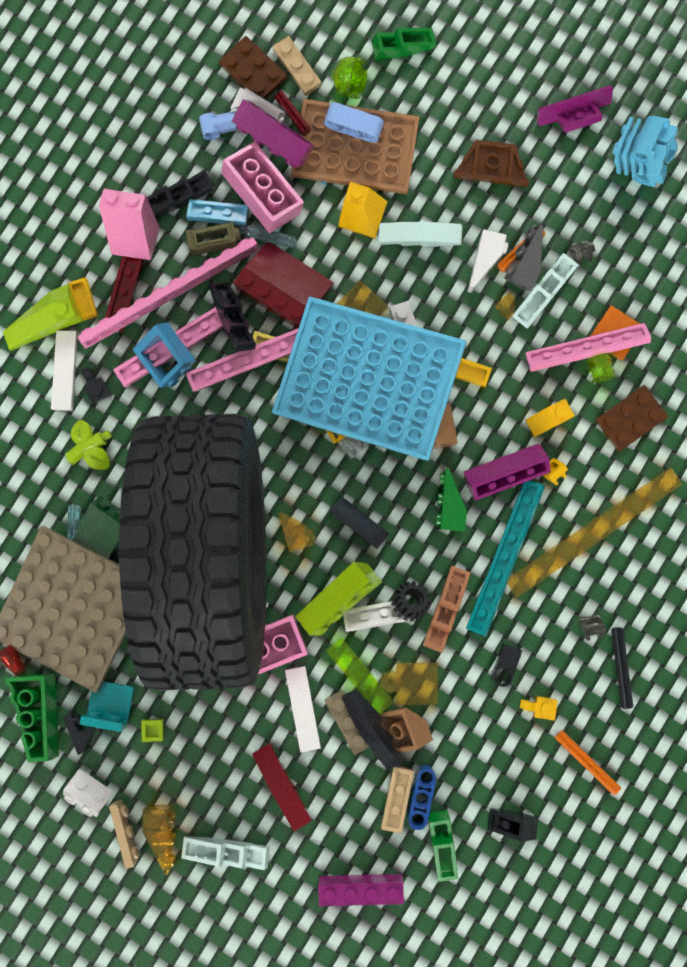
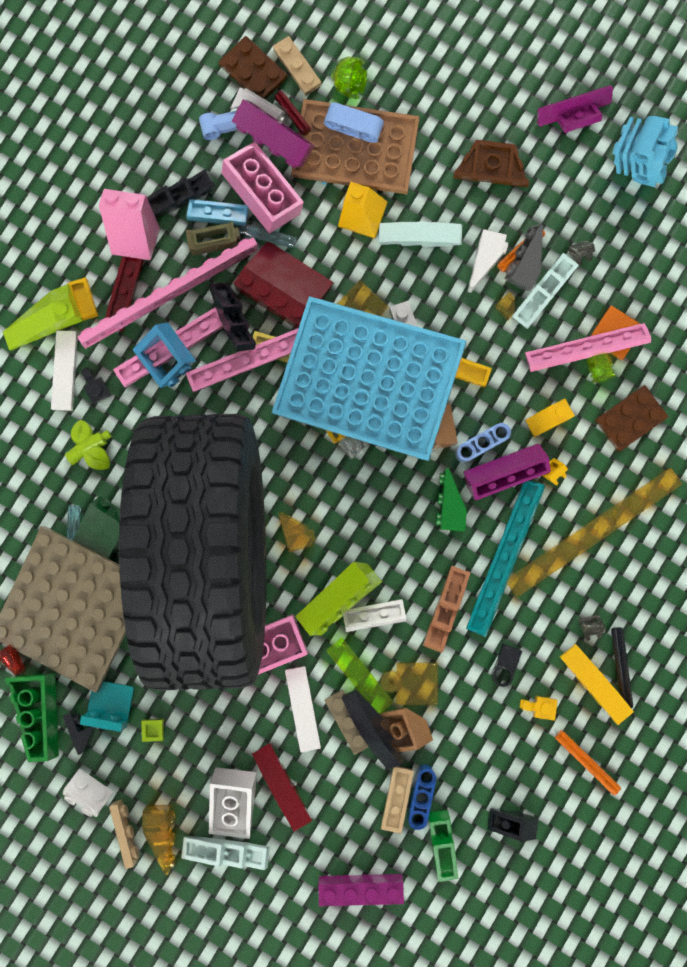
(231, 802): none -> white slope
(359, 522): black slope -> none
(402, 42): green slope -> none
(418, 594): black tyre -> none
(491, 438): none -> light blue beam
(596, 684): none -> yellow slope

